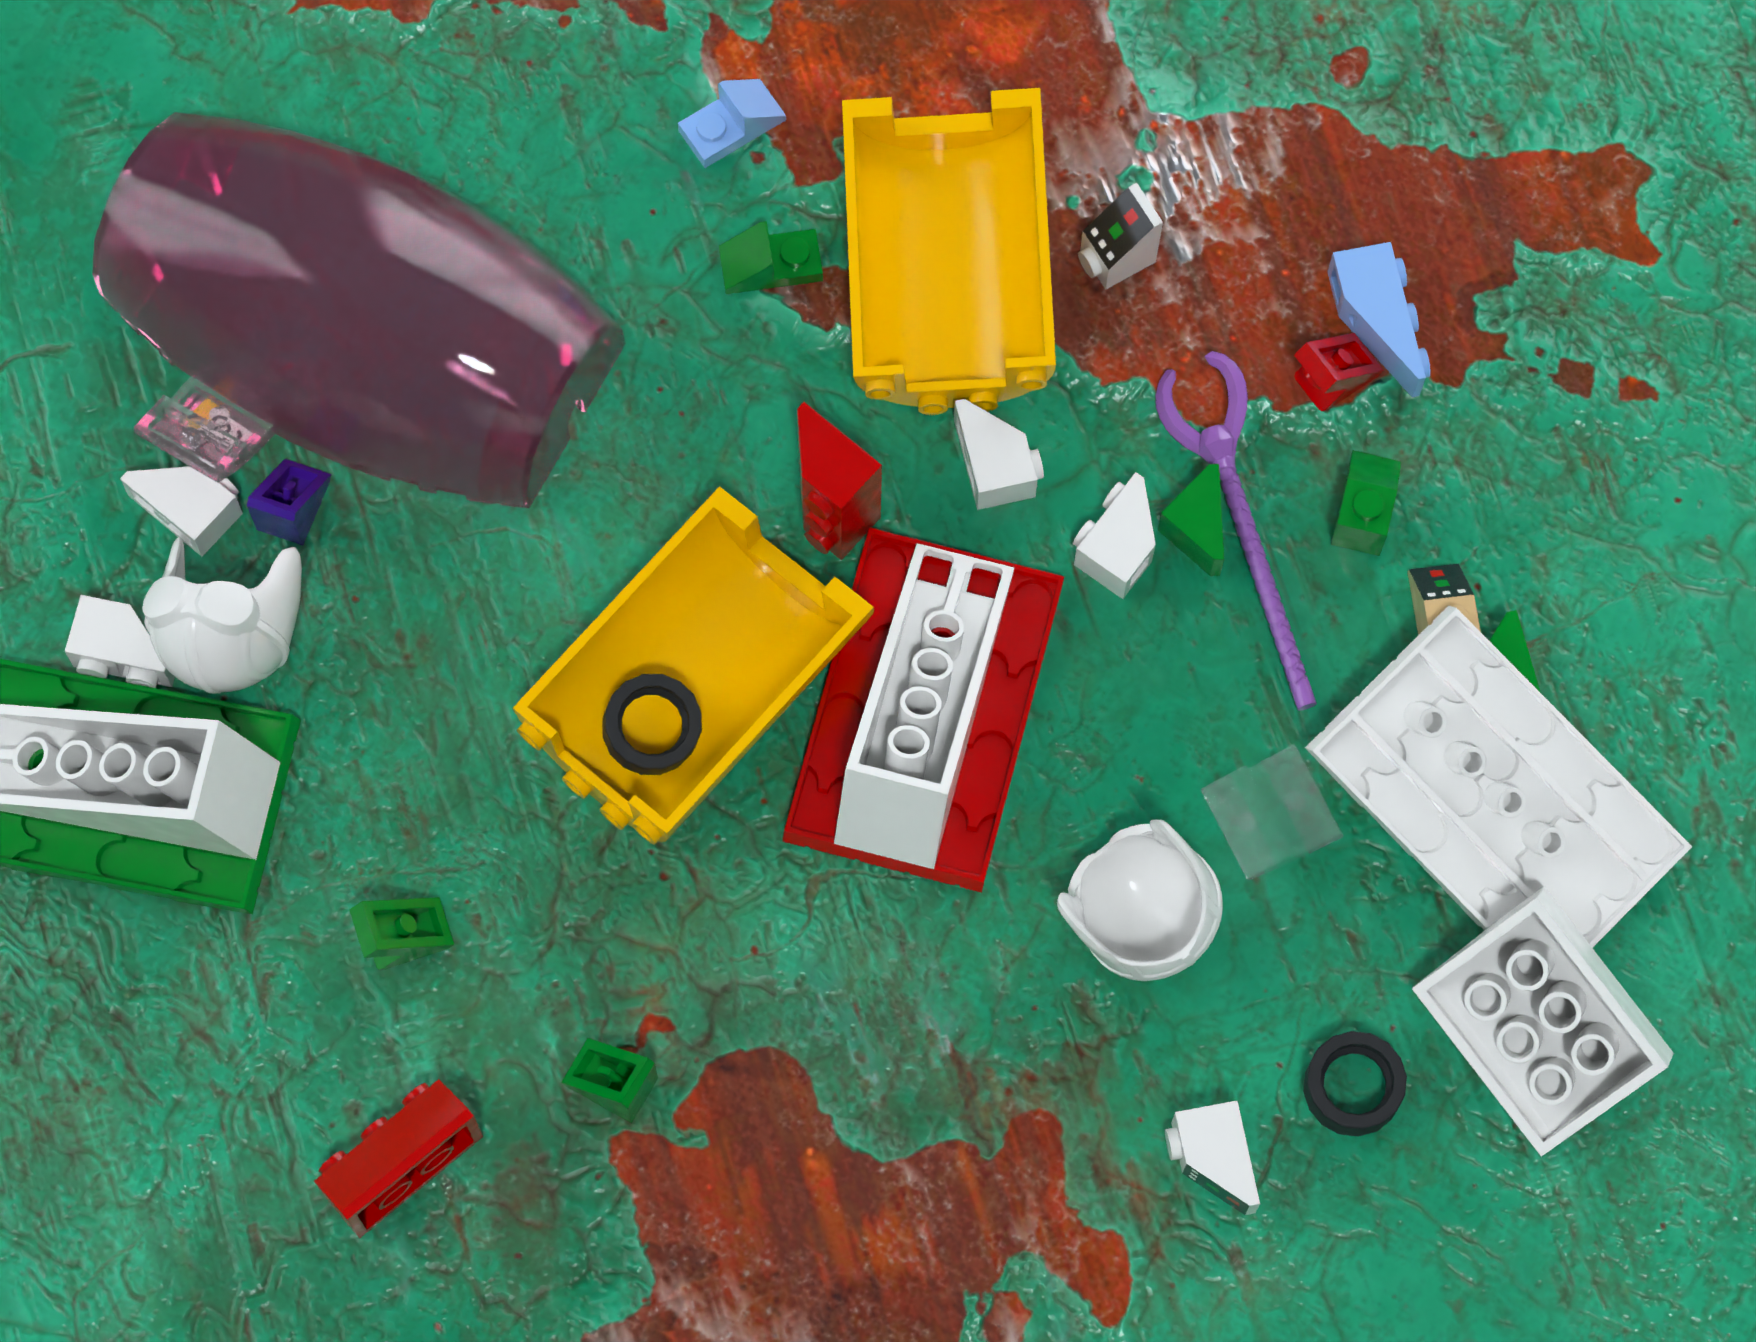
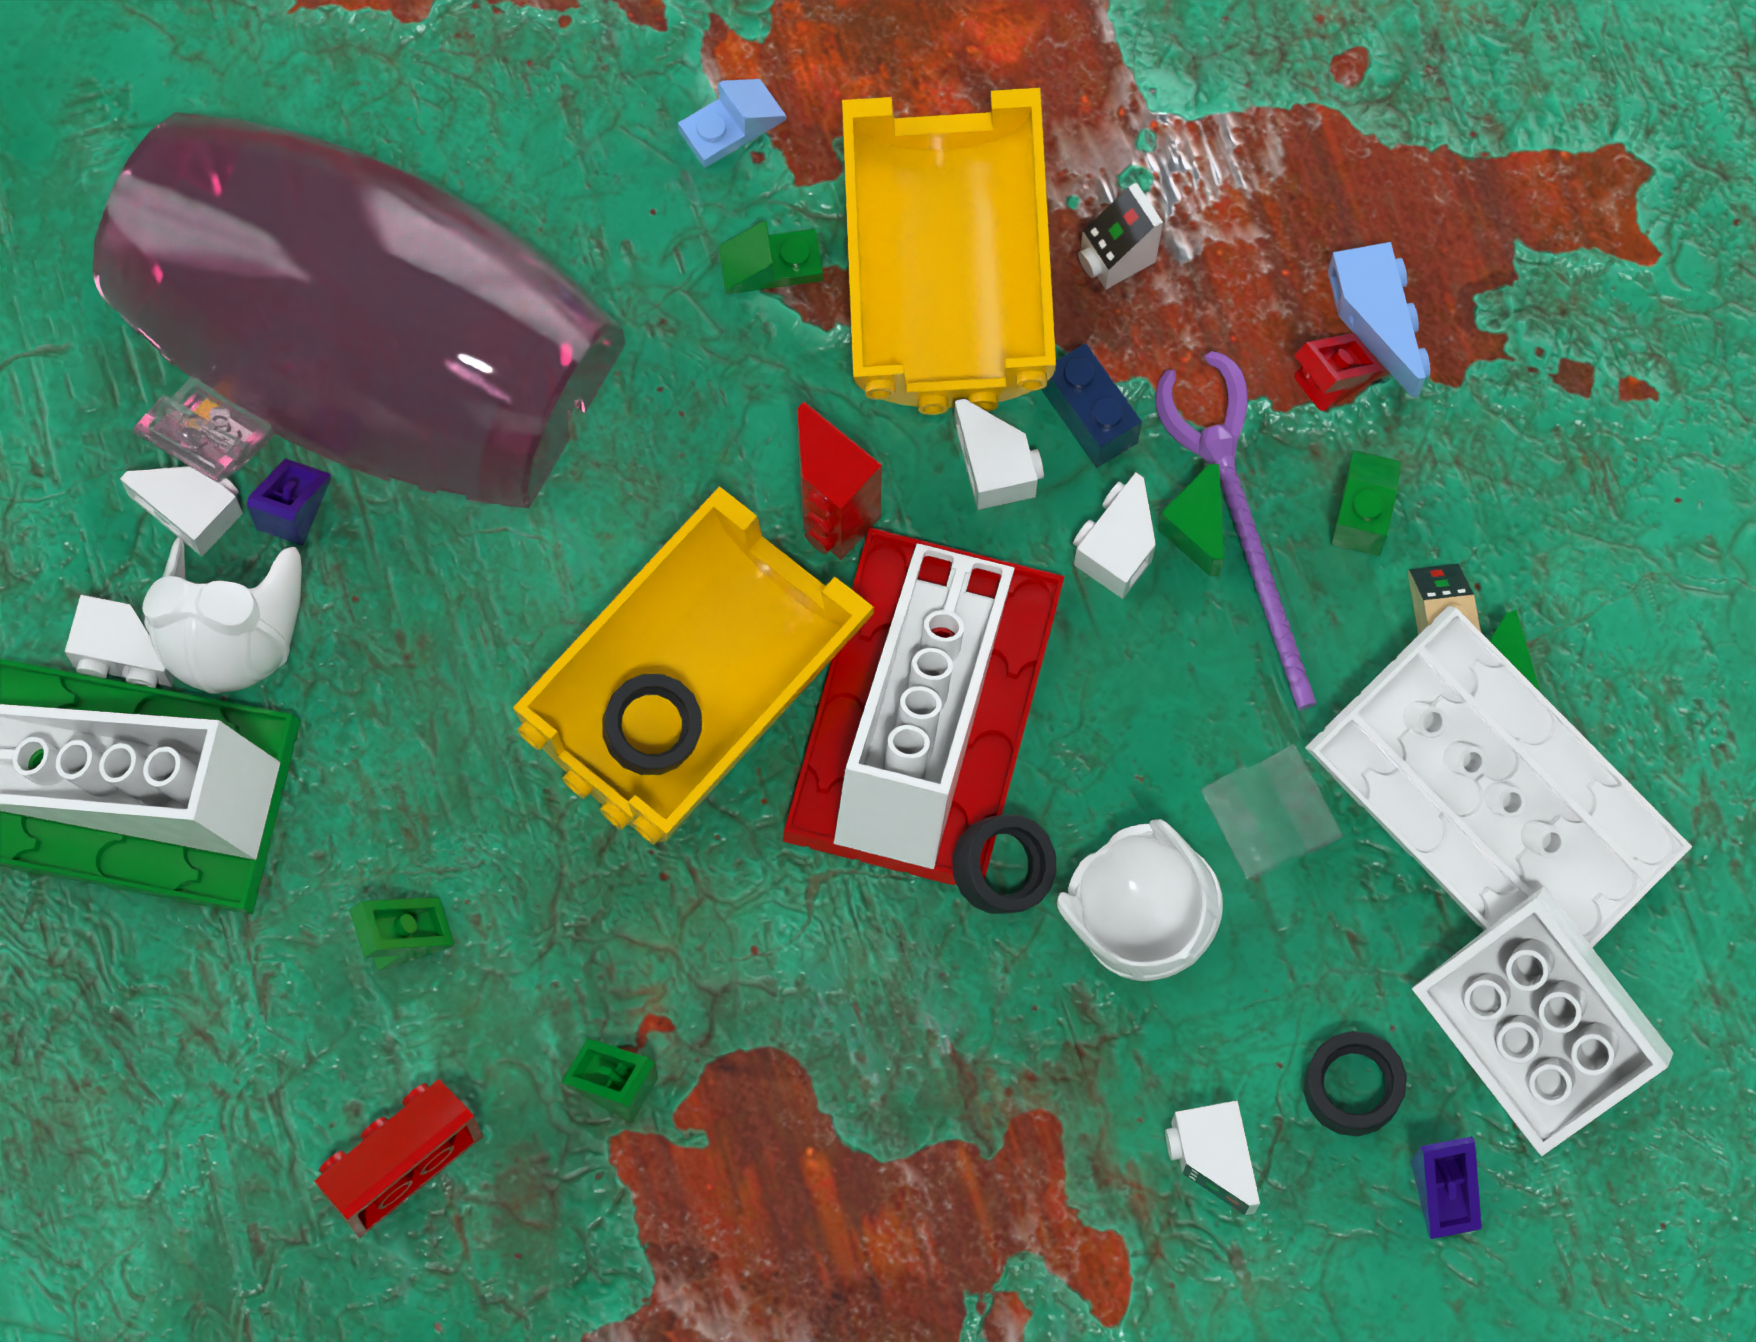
(1040, 864): none -> black tyre
(1092, 406): none -> dark blue brick
(1448, 1187): none -> dark purple slope

